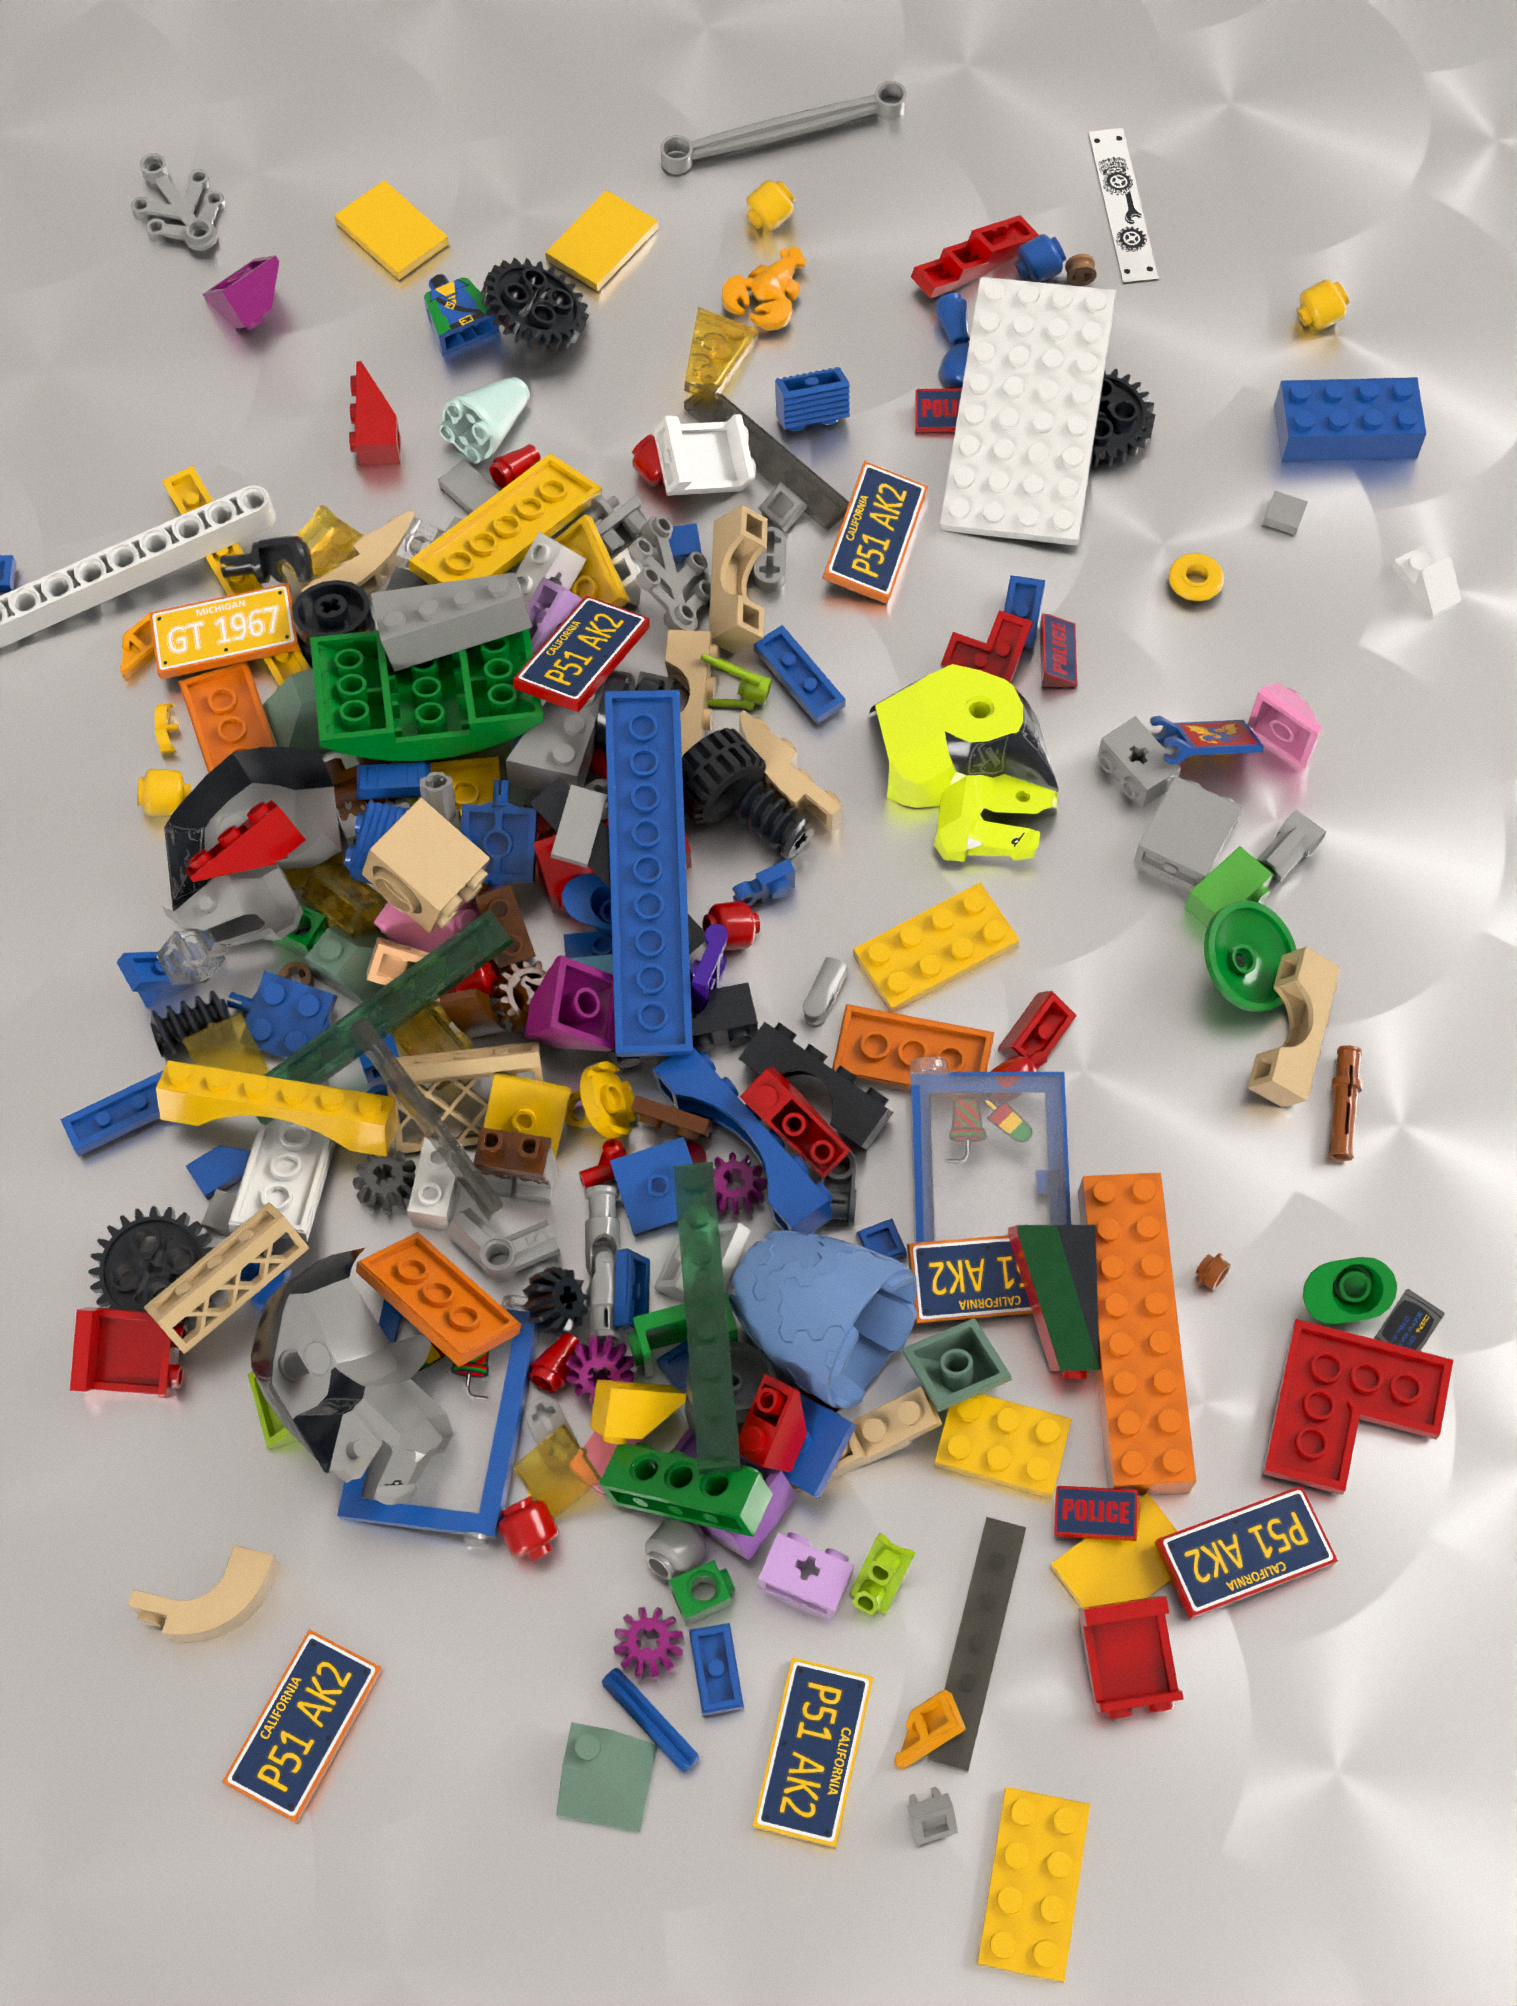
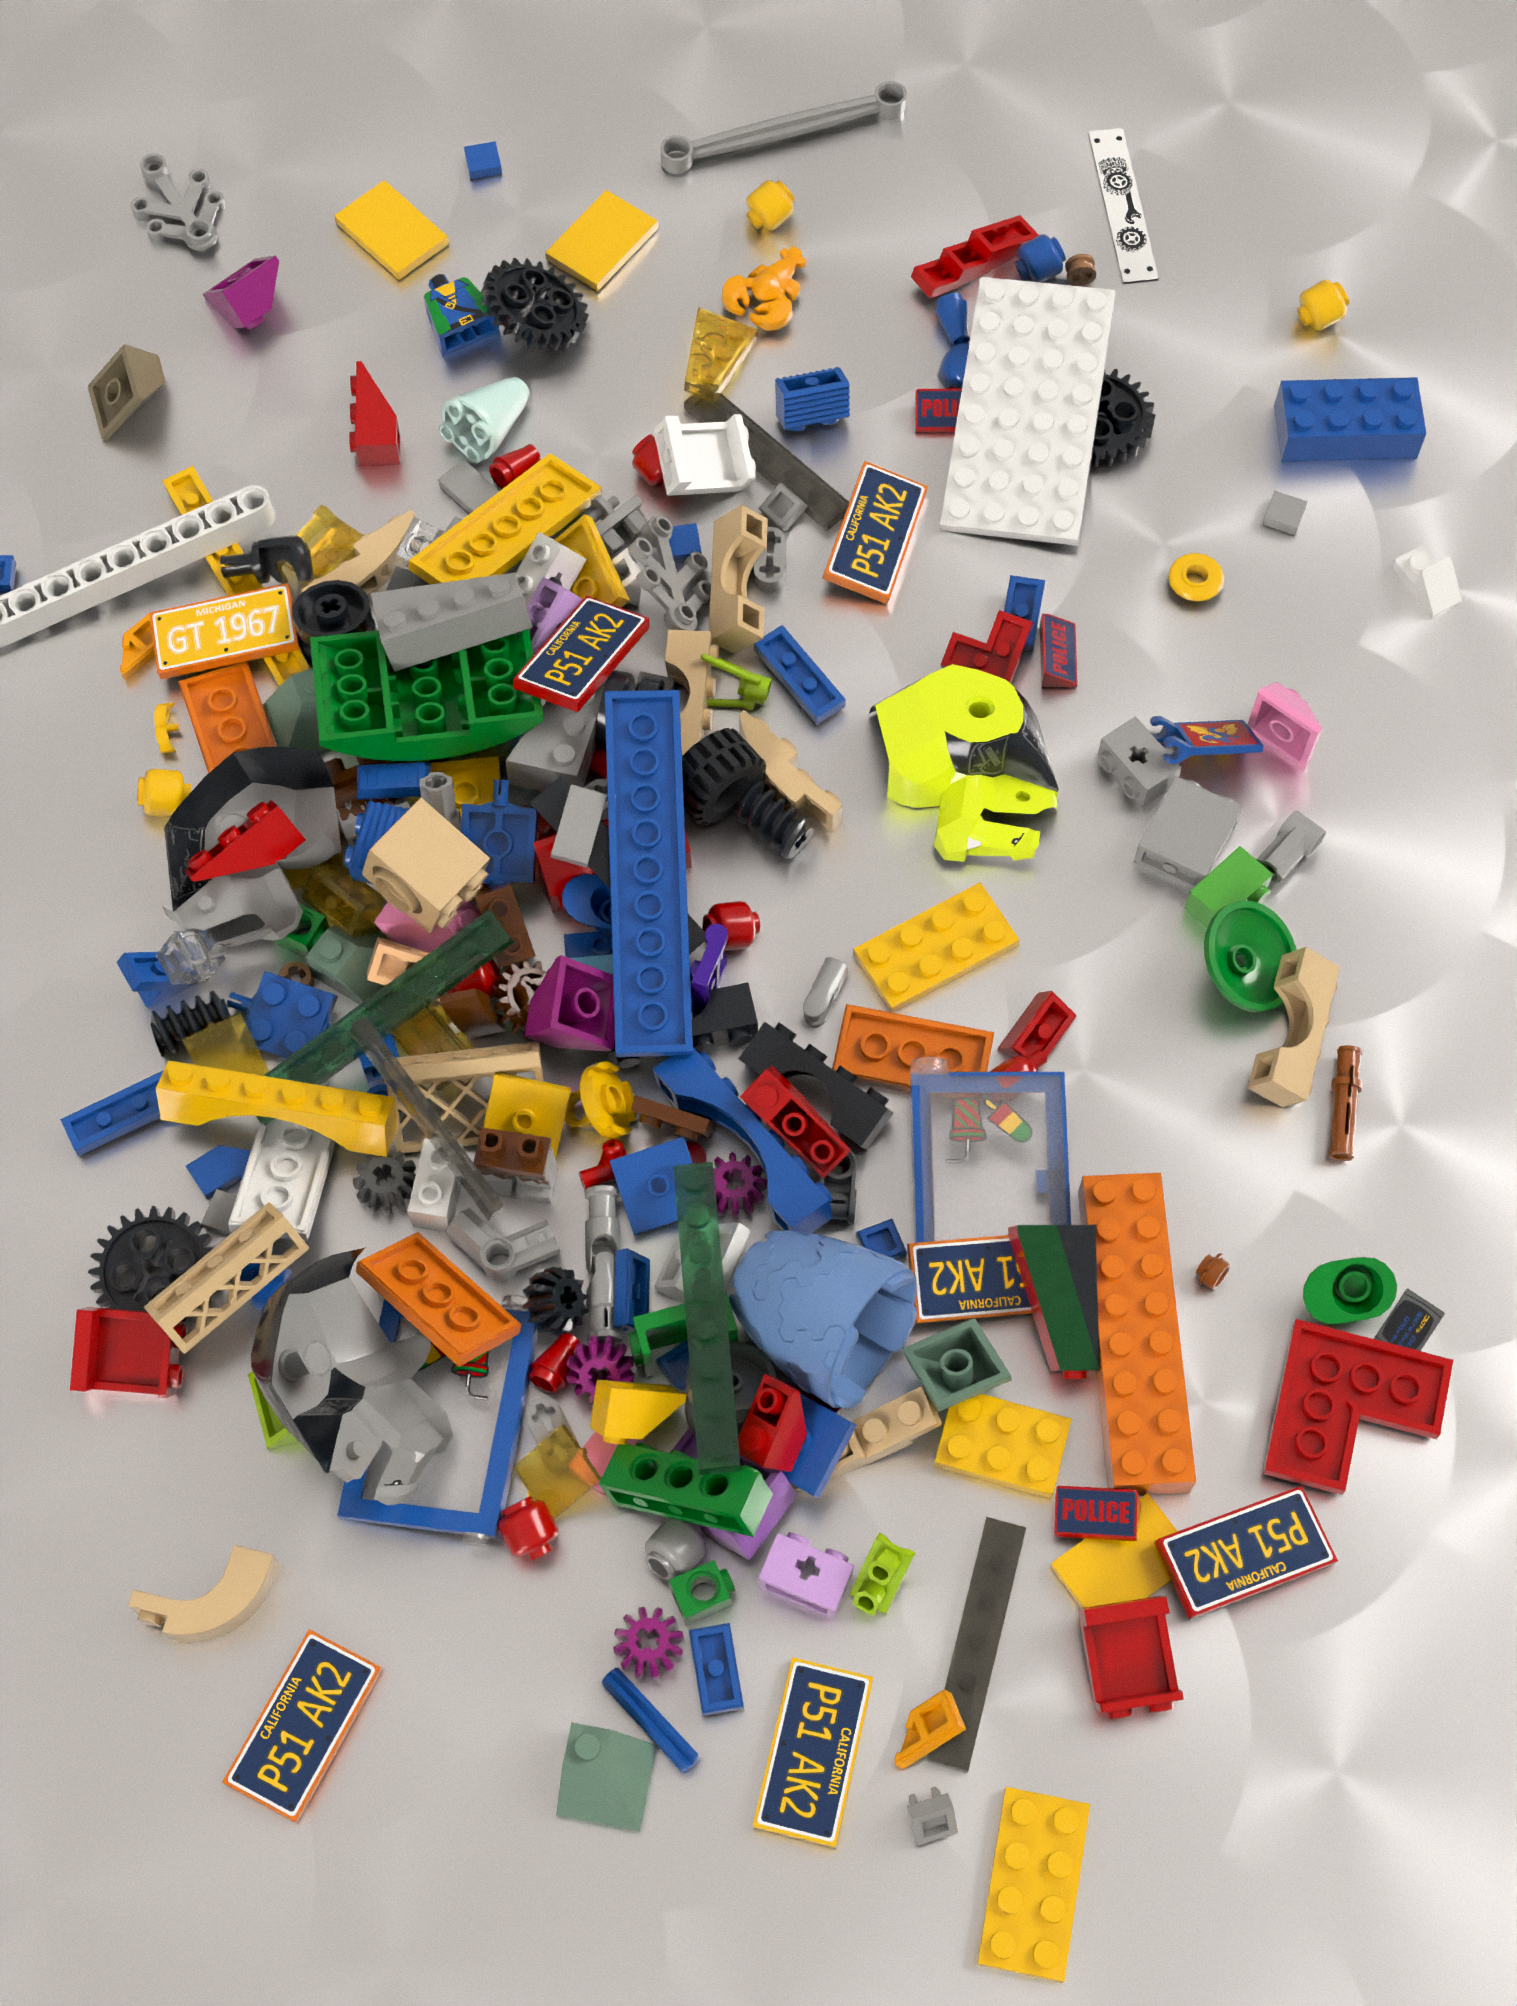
(124, 387): none -> dark tan slope
(483, 160): none -> blue tile
(769, 883): blue plate -> none

